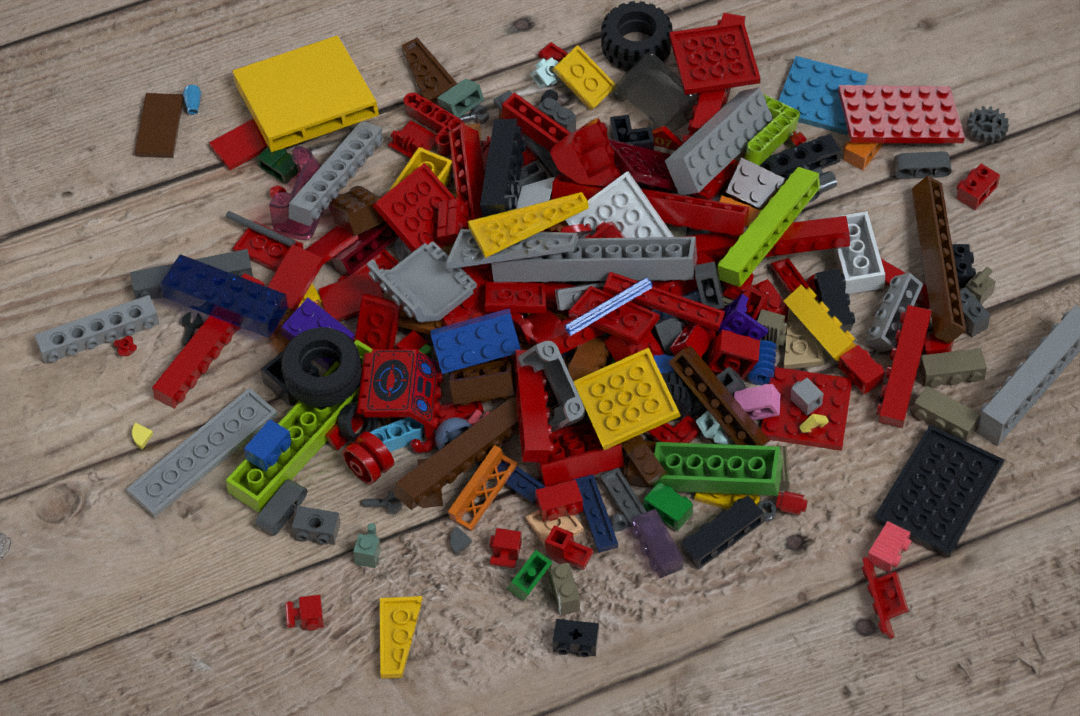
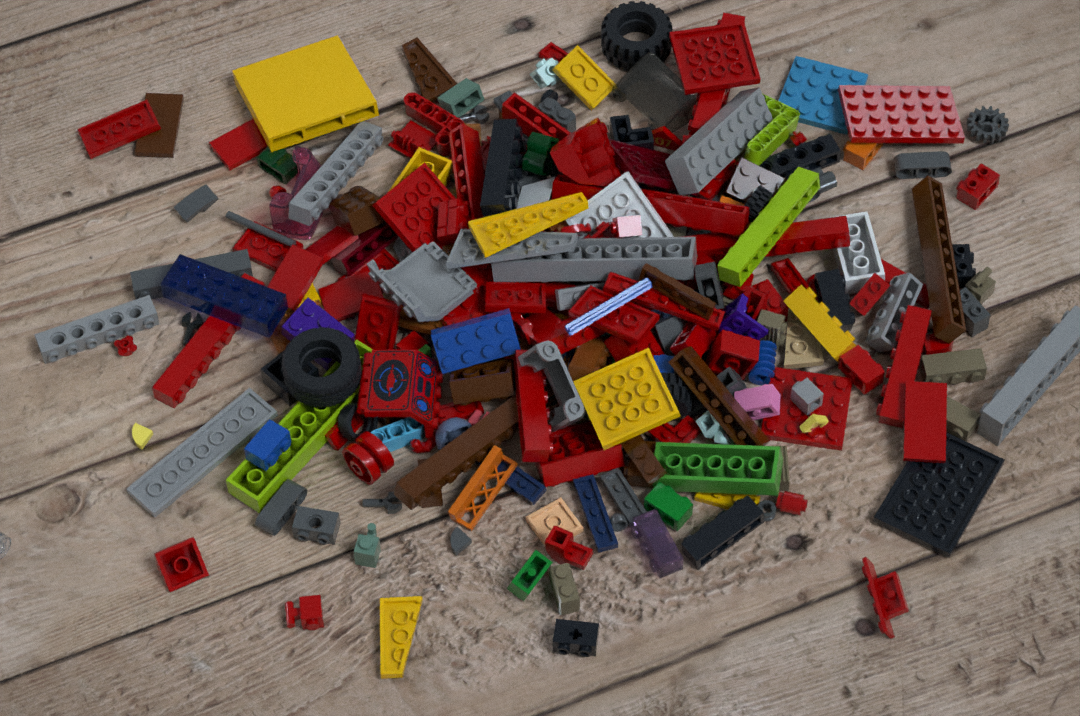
(119, 129): none -> red tile
(181, 564): none -> red slope
(192, 98): dark azure cone -> none
(195, 202): none -> dark grey slope
(506, 547): red brick -> none
(538, 154): none -> dark green brick
(559, 500): red brick -> none
(626, 226): none -> brick
(678, 292): none -> reddish brown plate
(758, 202): none -> black tyre
(869, 294): none -> red bracket
(889, 546): coral brick -> none
(925, 422): none -> red tile

